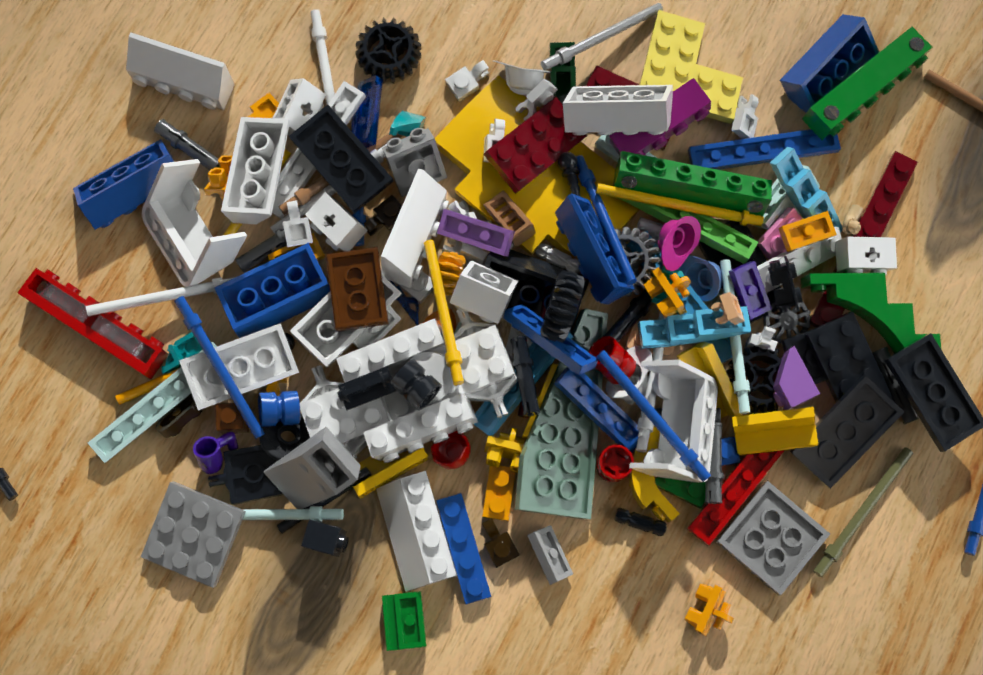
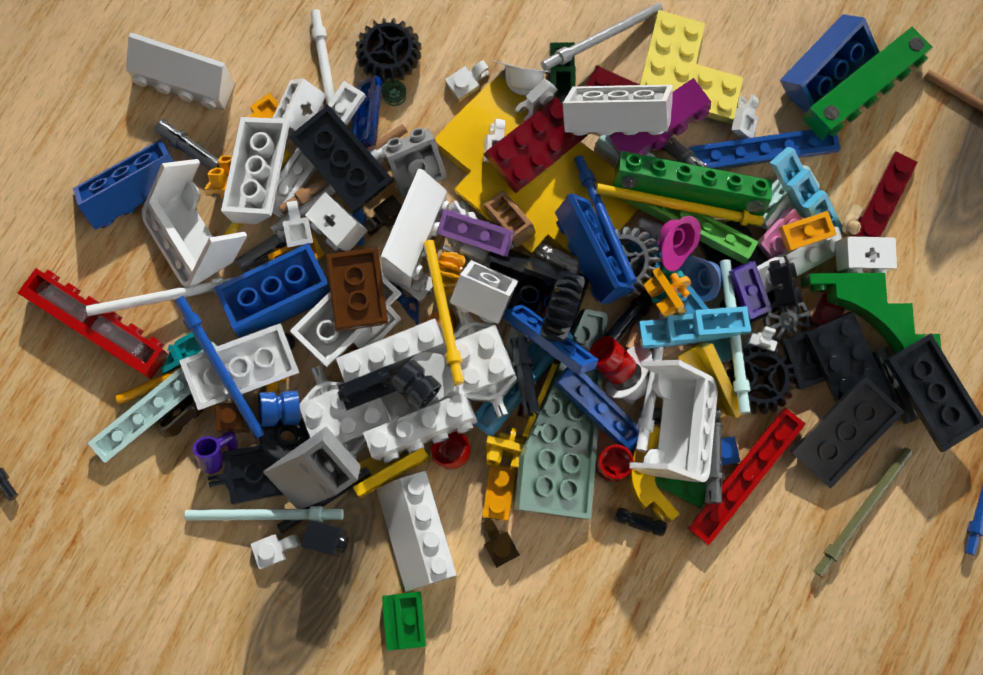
(193, 534): light grey plate -> none
(271, 549): none -> white plate
(394, 93): none -> clear green tile
(405, 123): teal slope -> none
(463, 548): blue plate -> none
(550, 554): light grey plate -> none
(567, 163): black bar -> none
(681, 153): none -> dark grey pin
(688, 456): blue bar -> none
(704, 620): light orange hips -> none
(731, 309): light nougat tile -> none
(773, 538): light grey plate -> none
(775, 431): yellow panel -> none
(793, 381): medium lavender slope -> none

